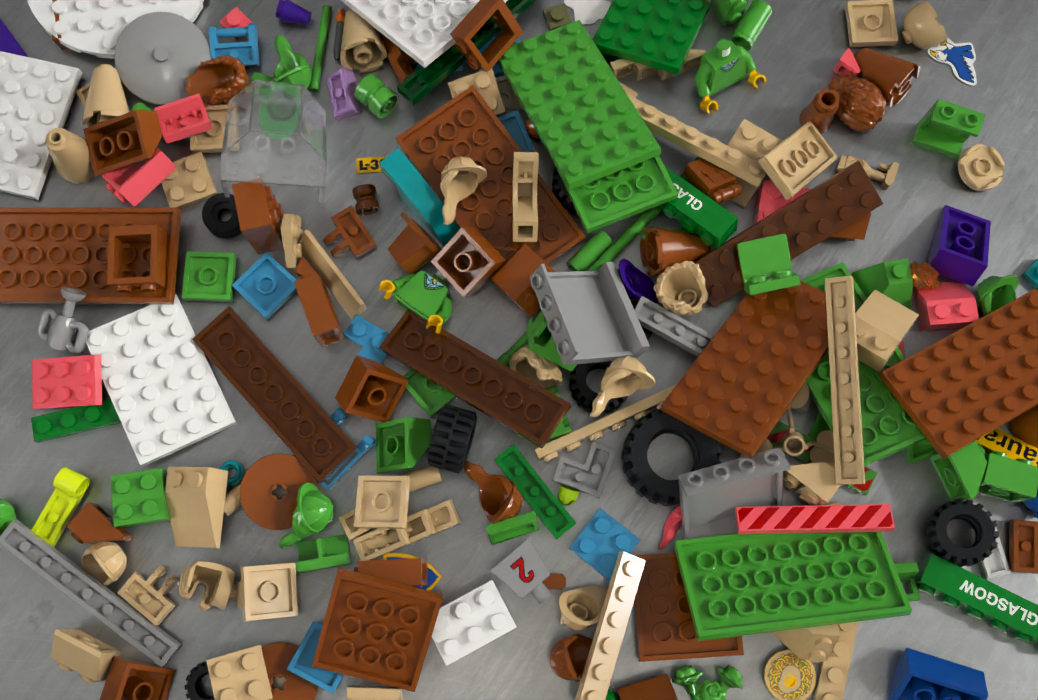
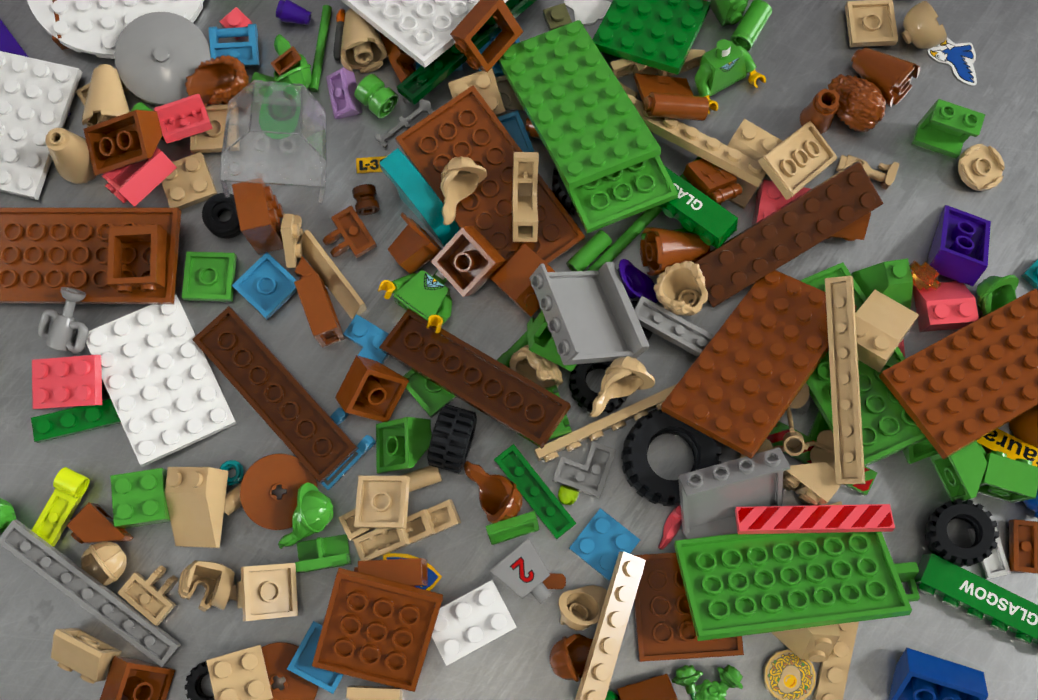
(286, 61): none -> dark orange piece
(424, 107): none -> light grey piece
(670, 97): none -> dark orange door
(766, 264): bright green bracket -> none
(847, 65): coral slope -> none

